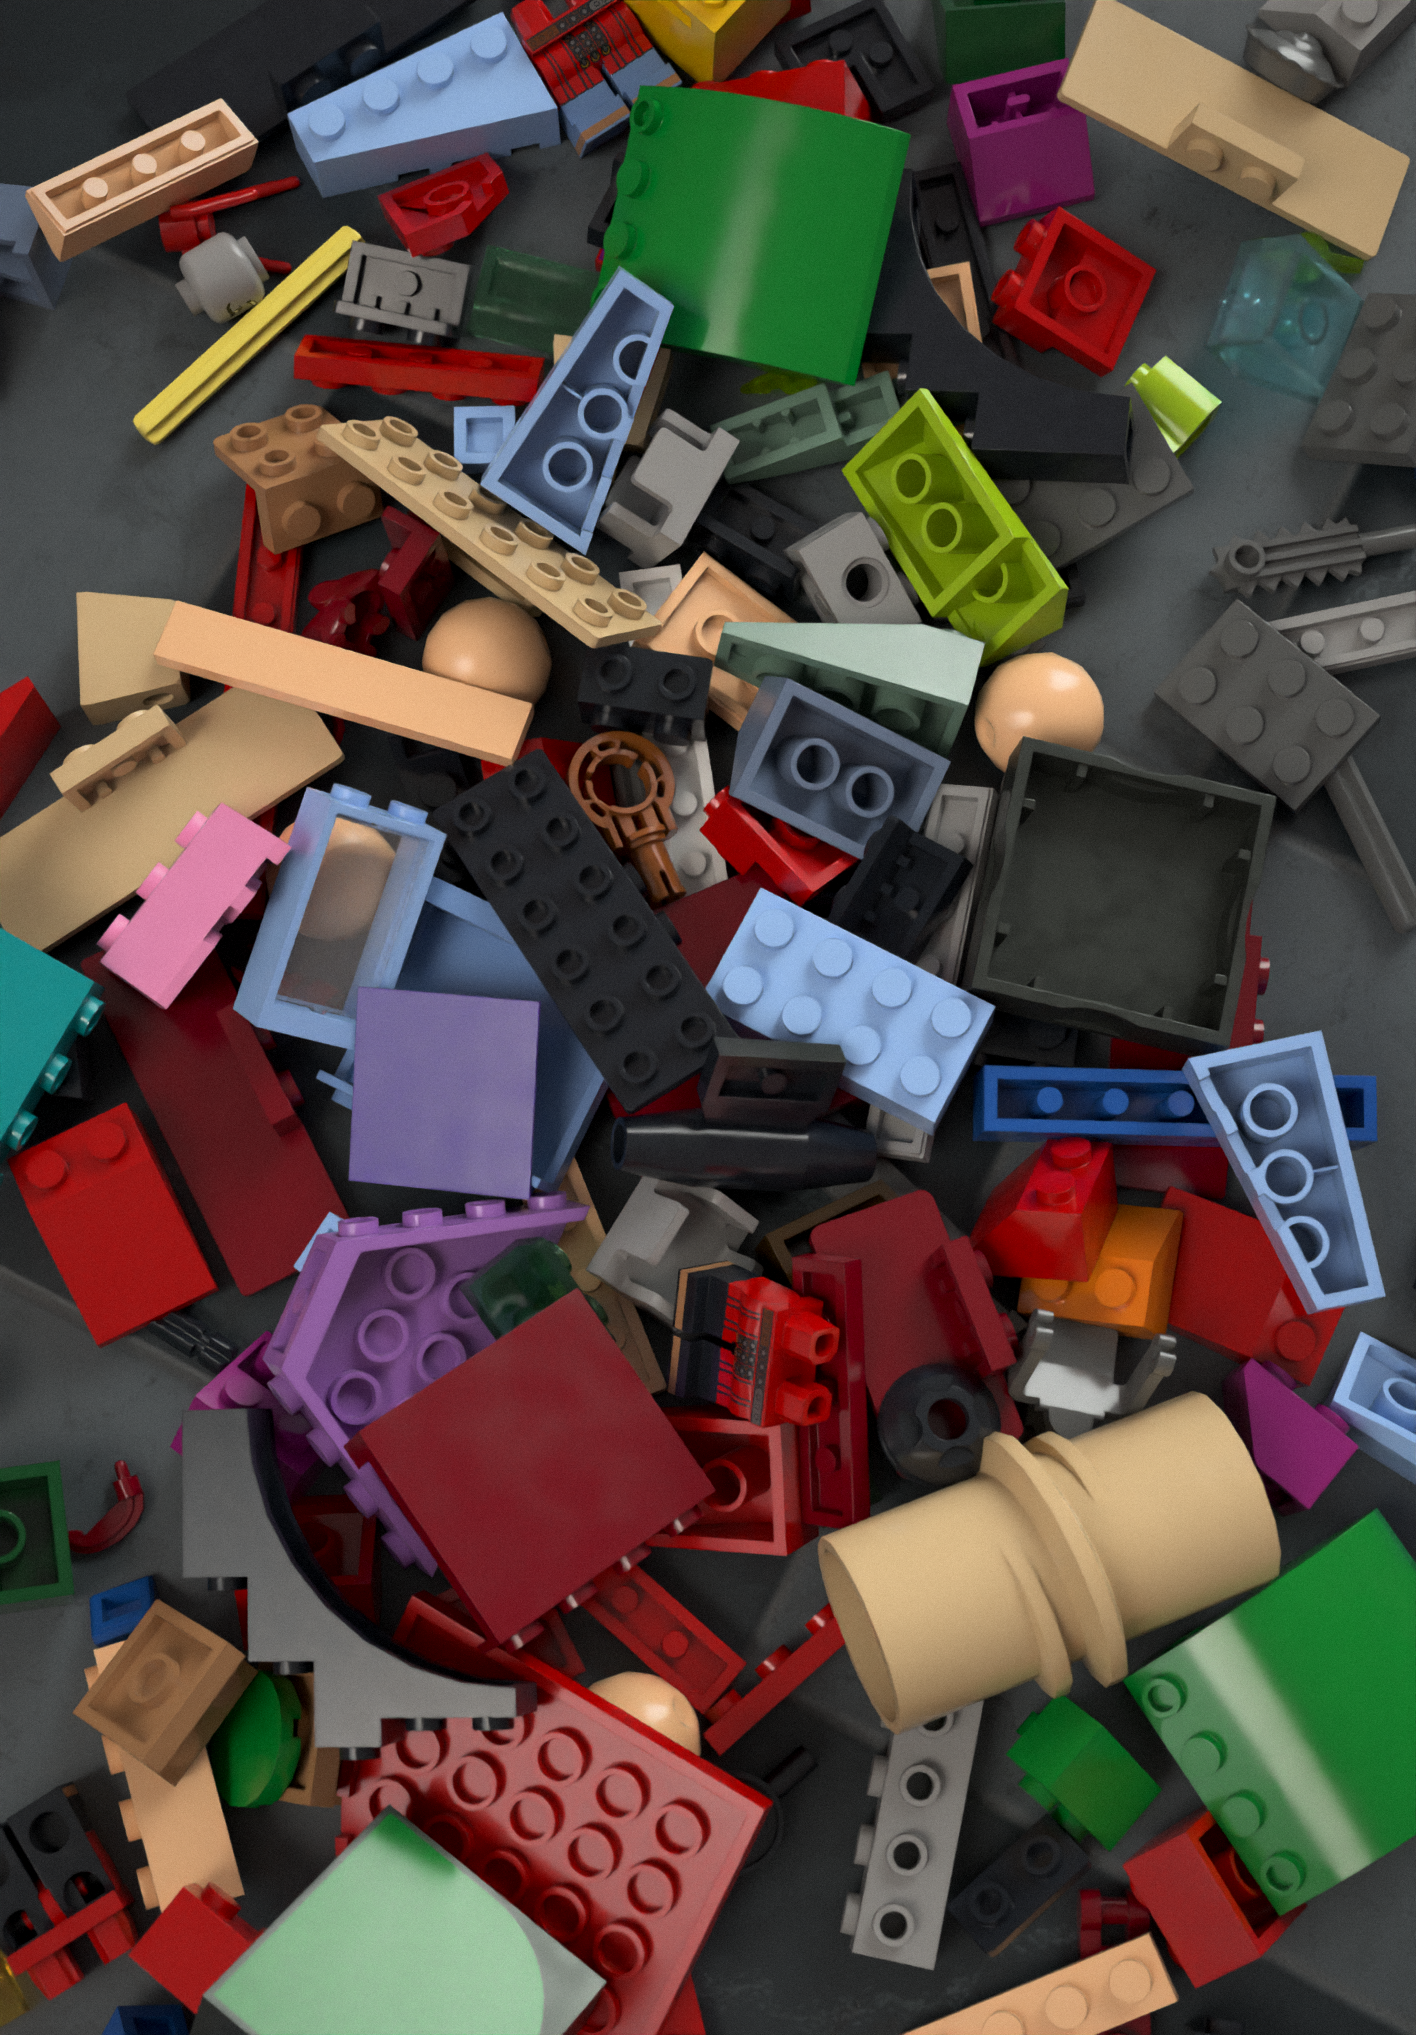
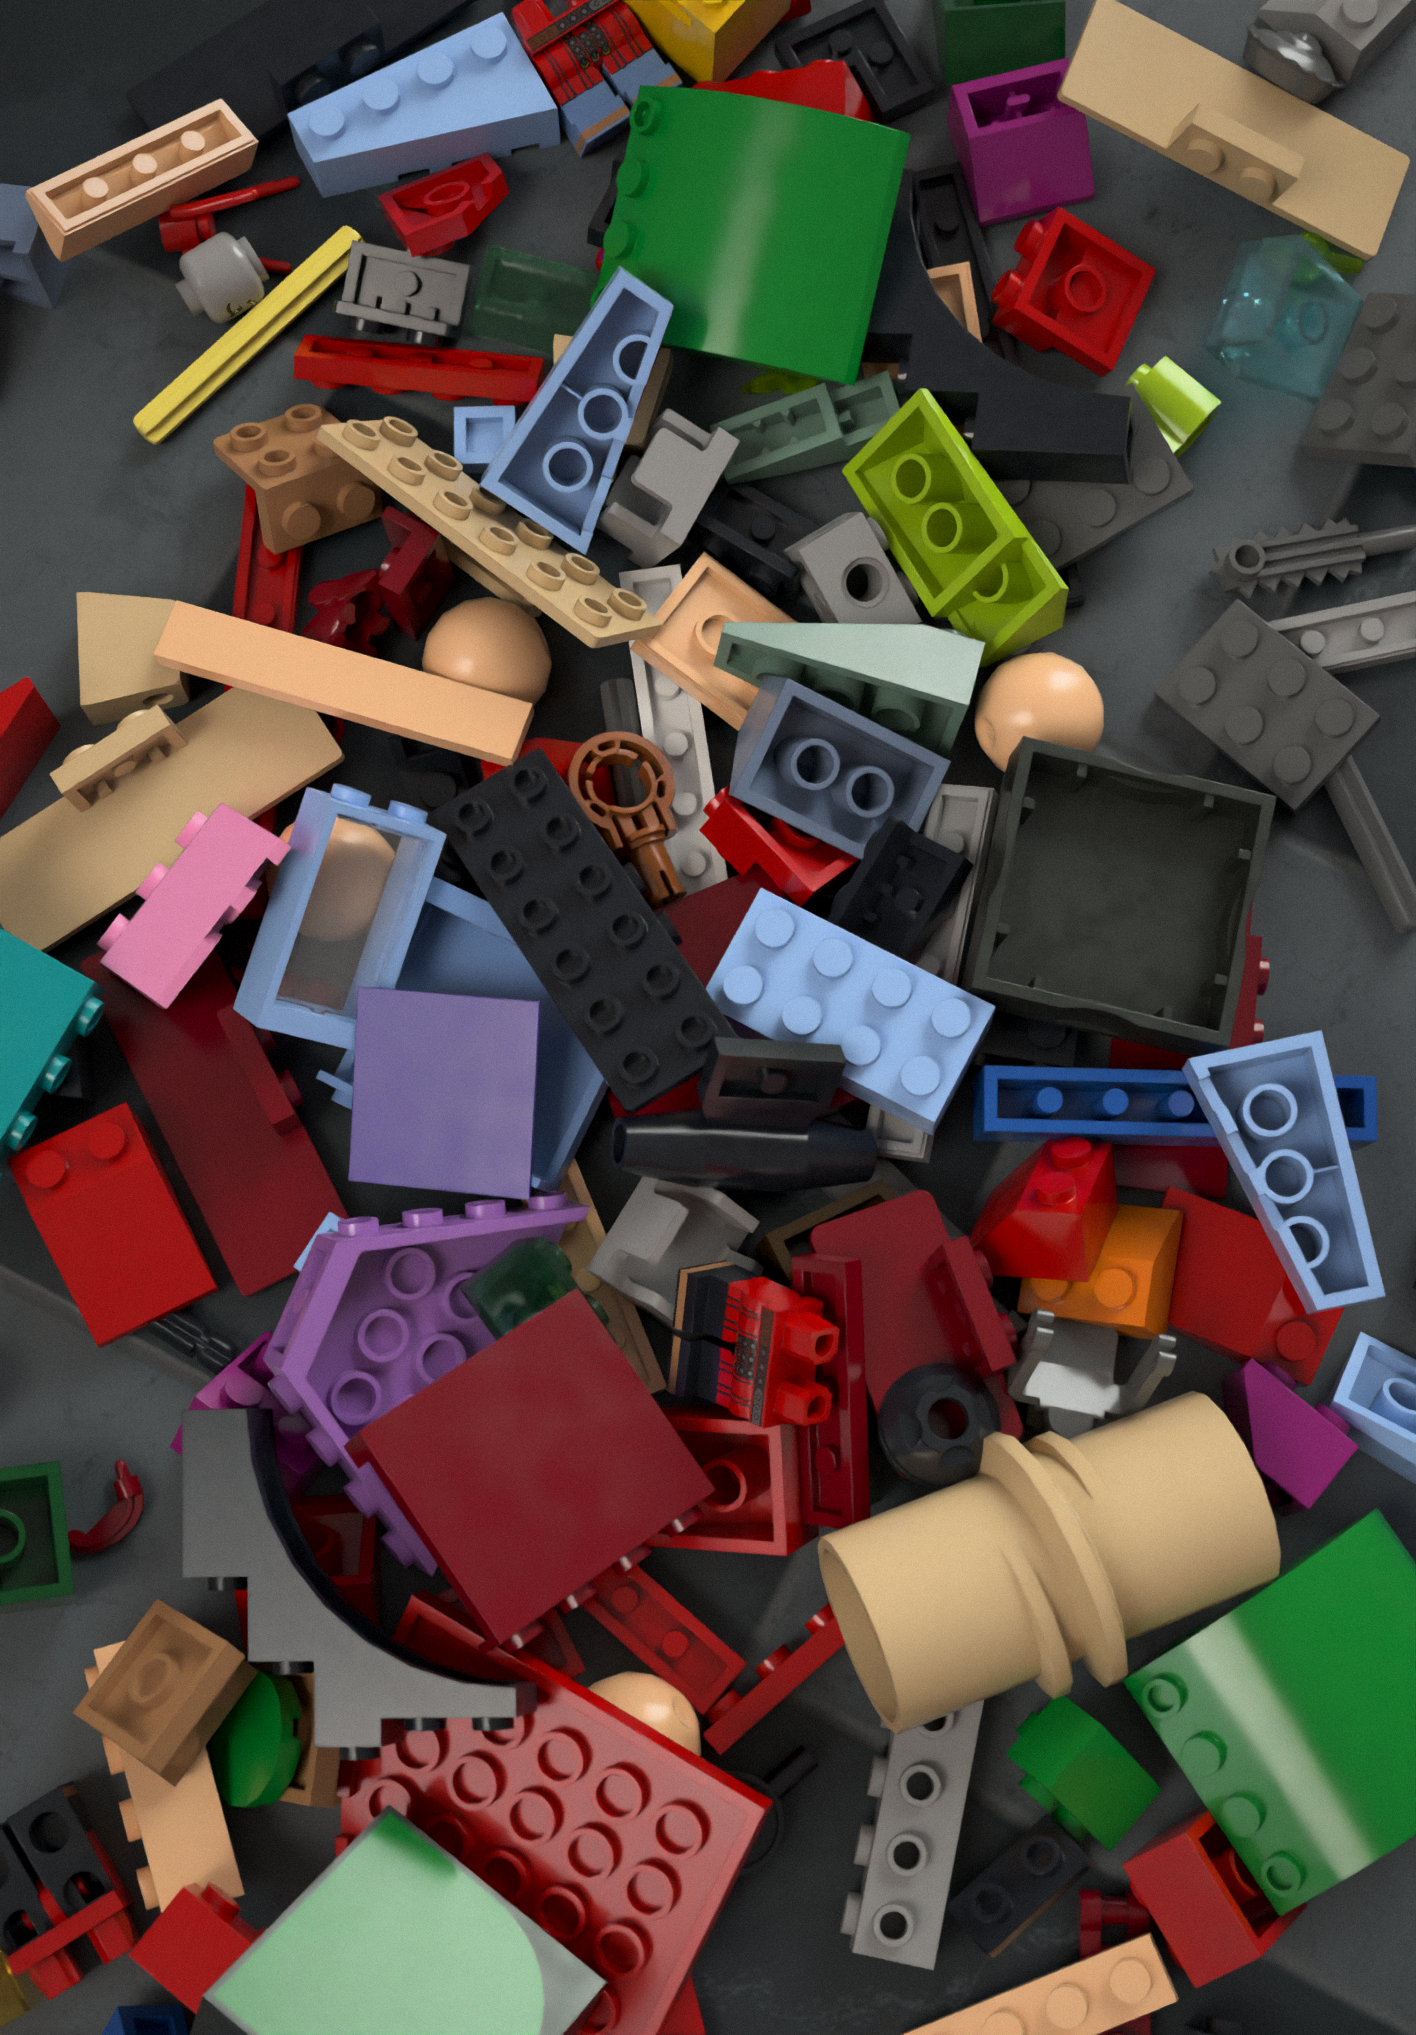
(120, 1610): blue slope -> none
(646, 693): black bracket -> none

